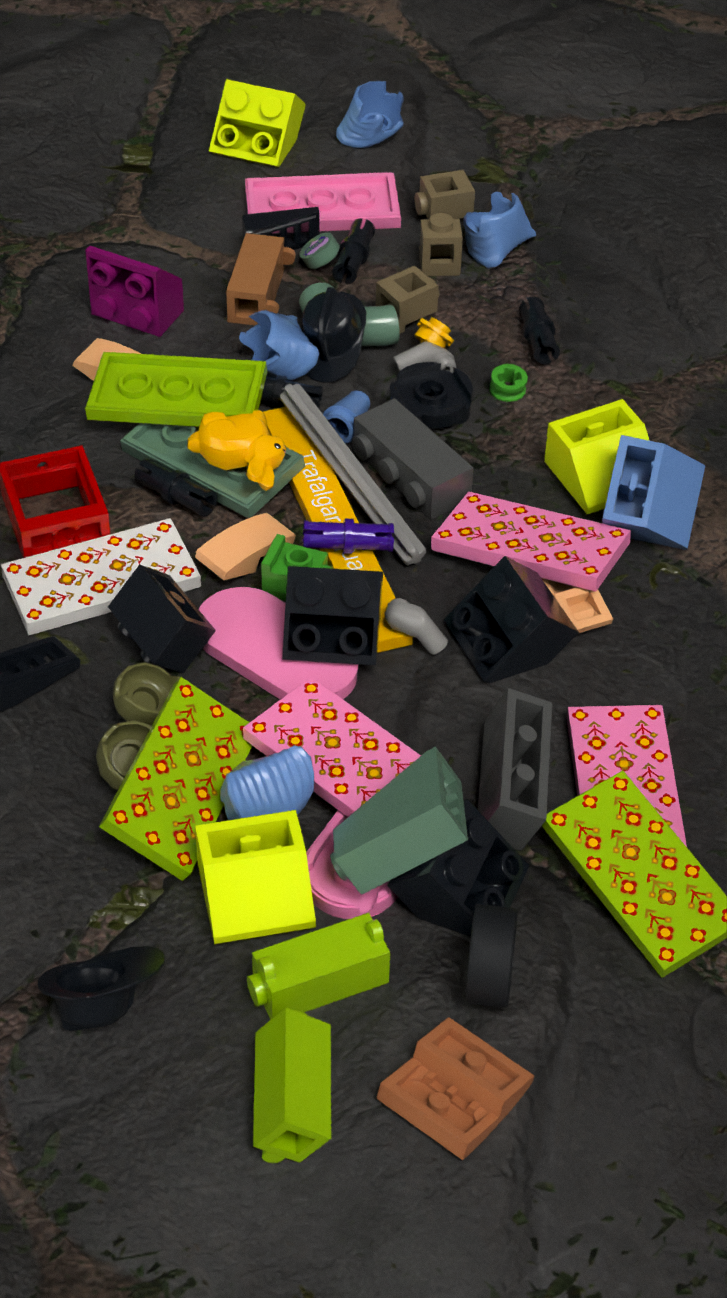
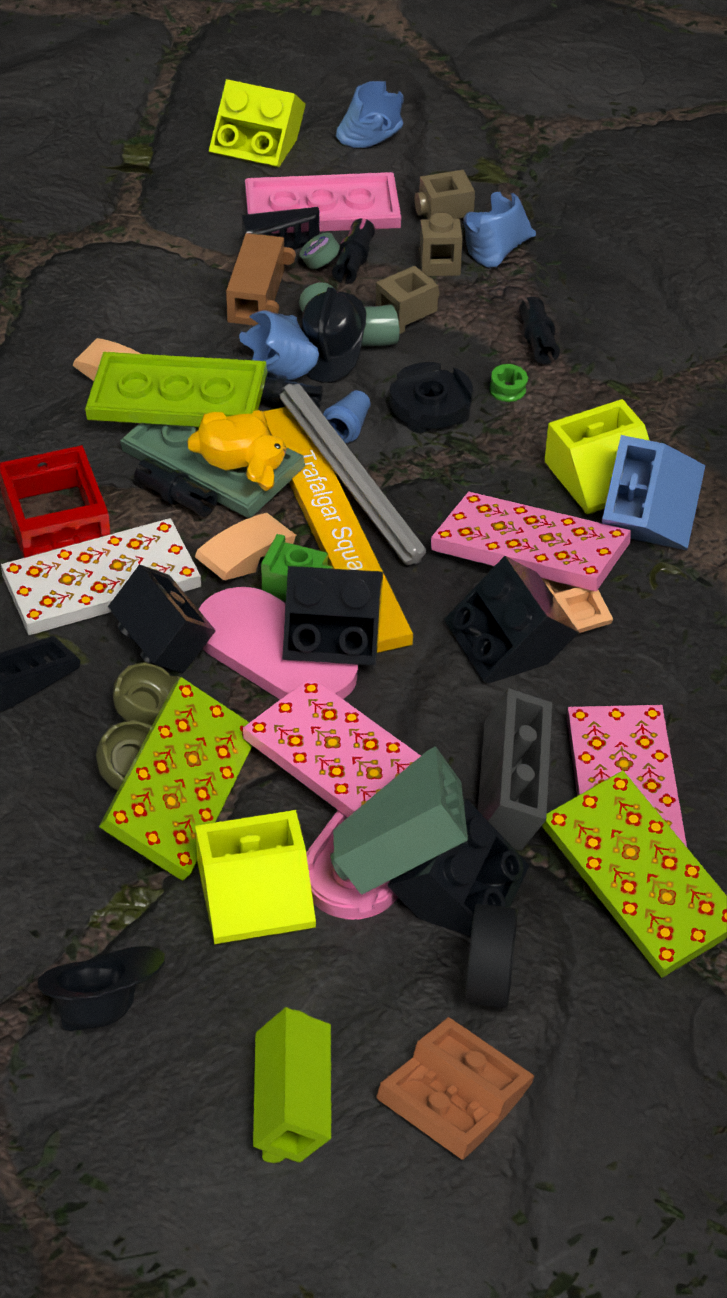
(133, 292): magenta slope -> none
(269, 784): medium blue hair -> none
(320, 966): lime brick -> none
(348, 536): dark purple pin -> none
(412, 458): dark grey brick -> none
(415, 622): light grey arm -> none
(426, 353): light grey arm -> none
(433, 332): yellow plate -> none

